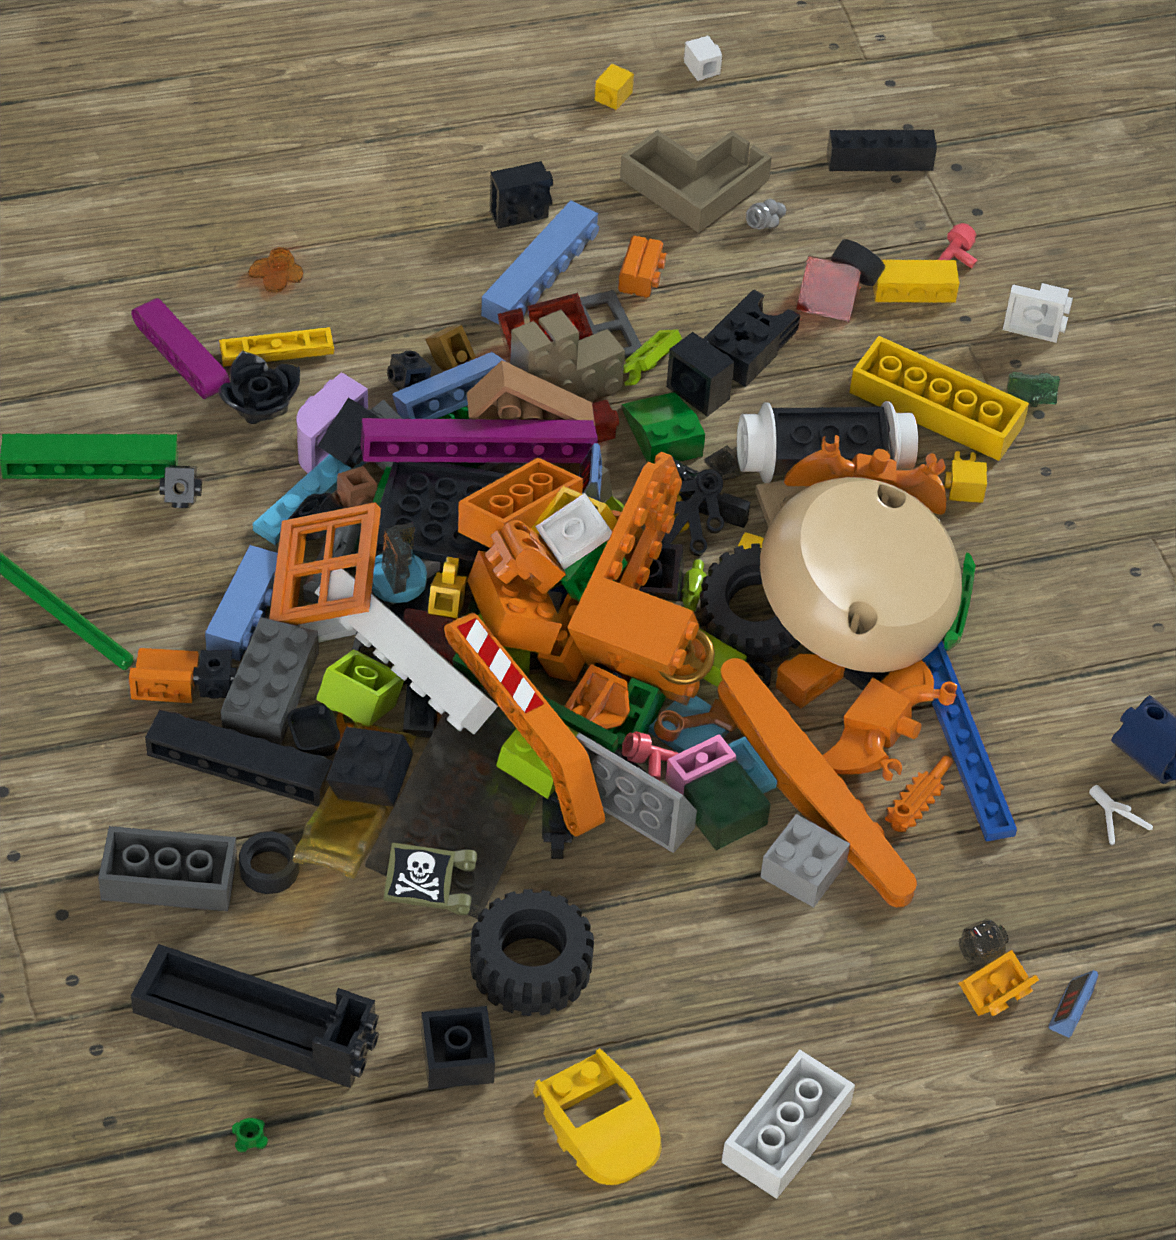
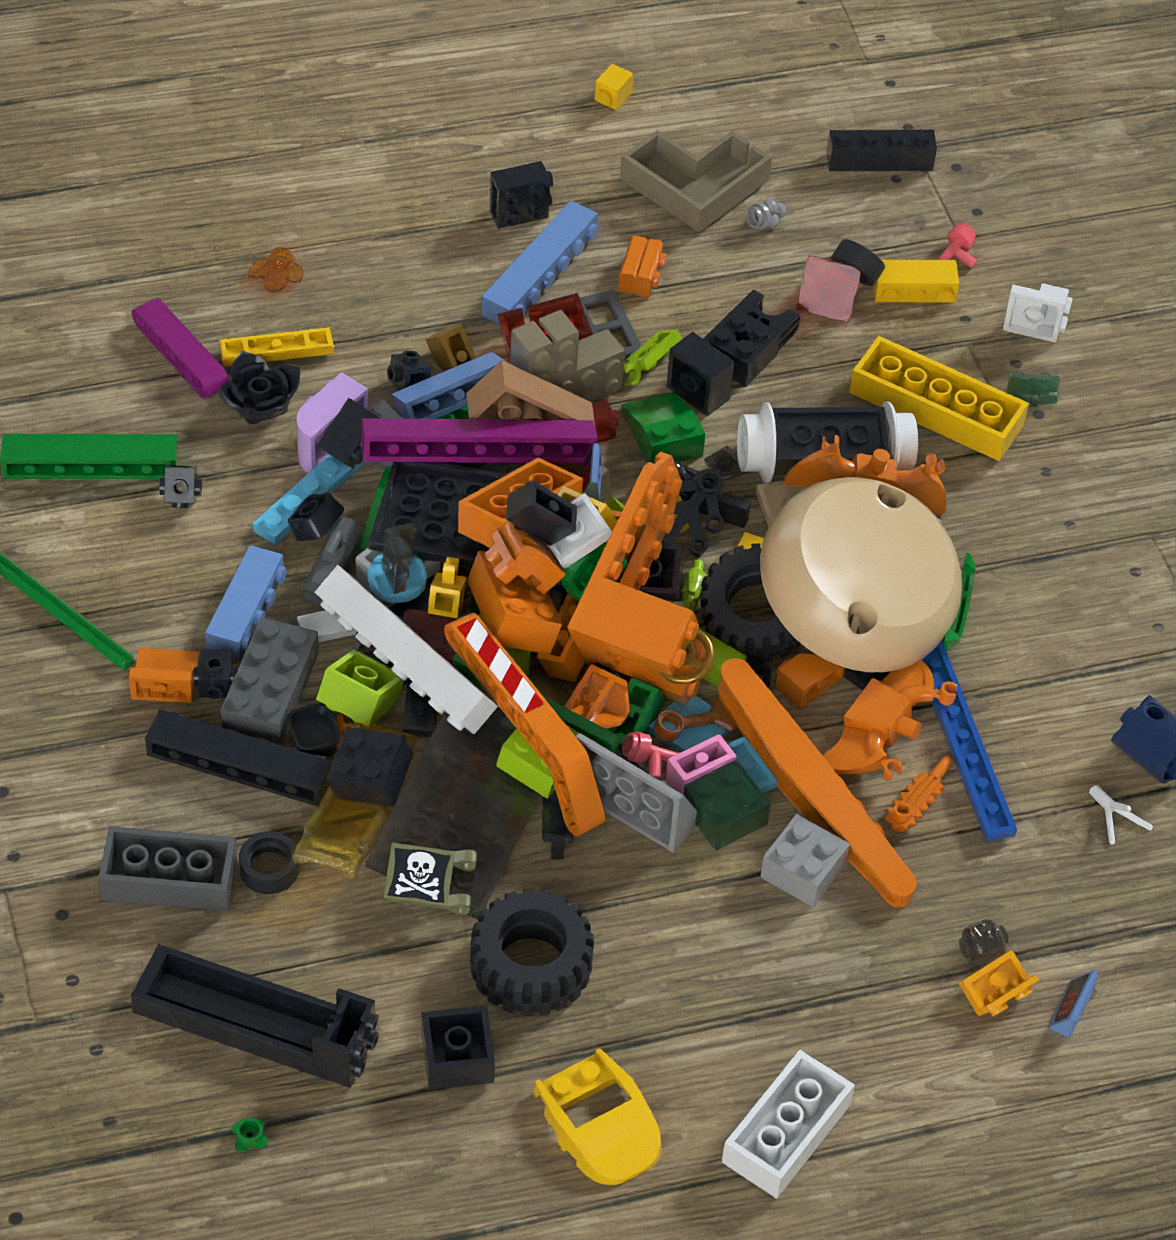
(291, 567): orange window -> none
(355, 487): nougat brick -> none
(541, 513): none -> black brick
(703, 58): white brick -> none
(966, 479): yellow brick -> none

